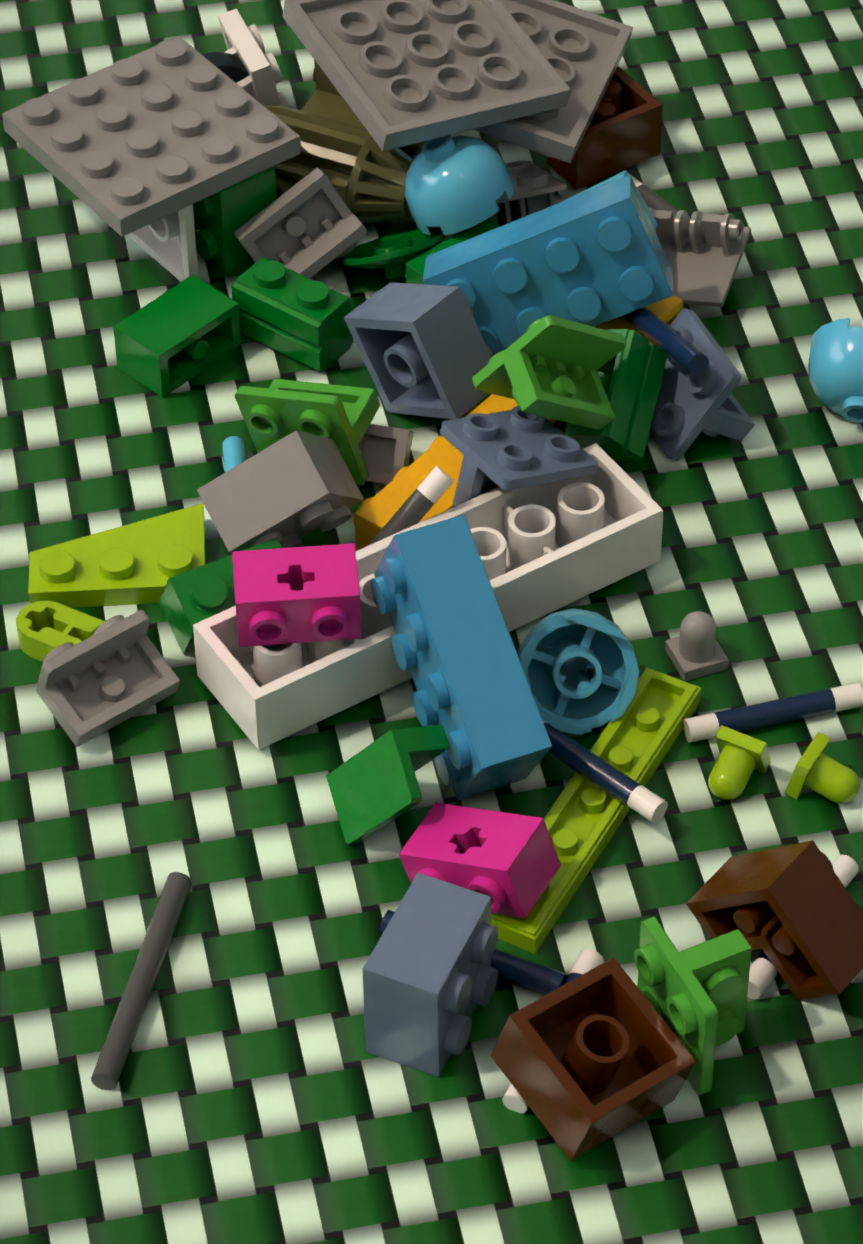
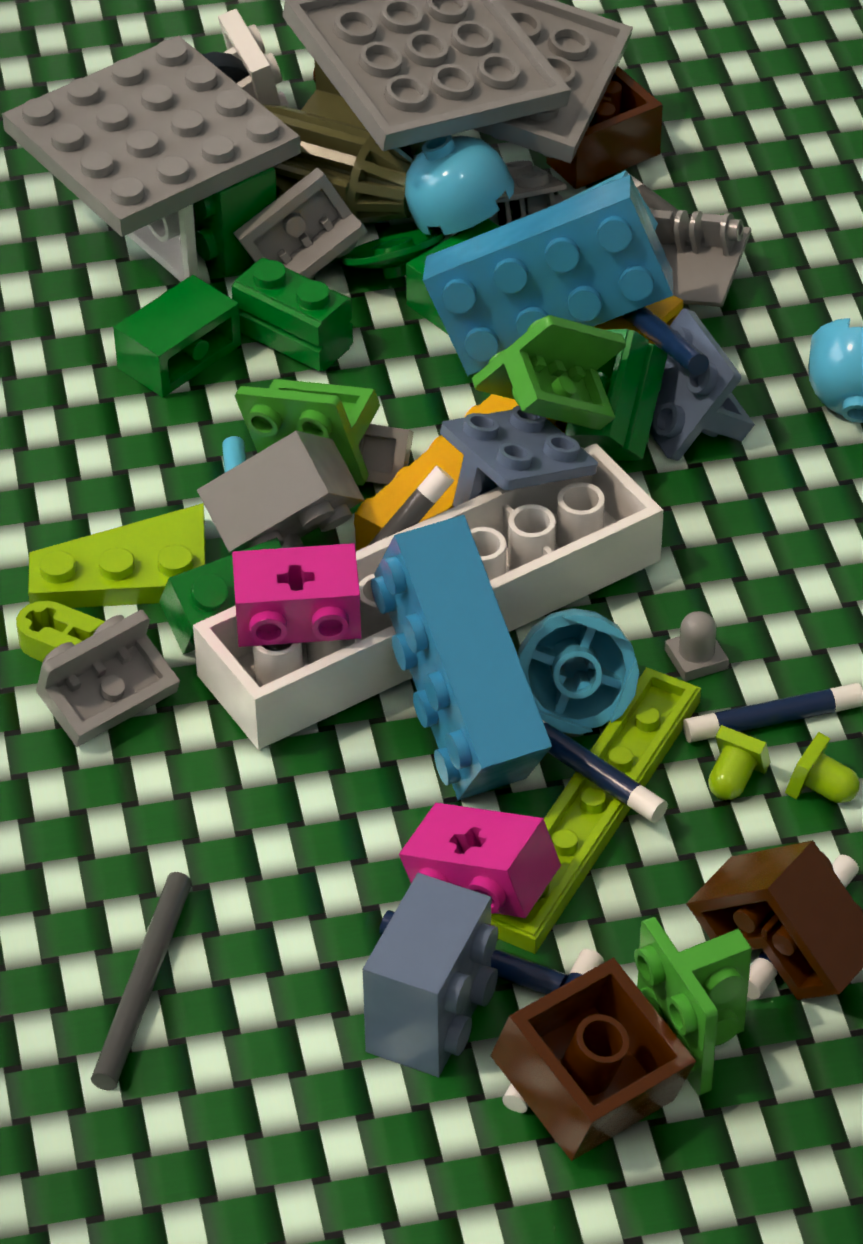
(382, 779): green panel -> none
(421, 348): sand blue brick -> none

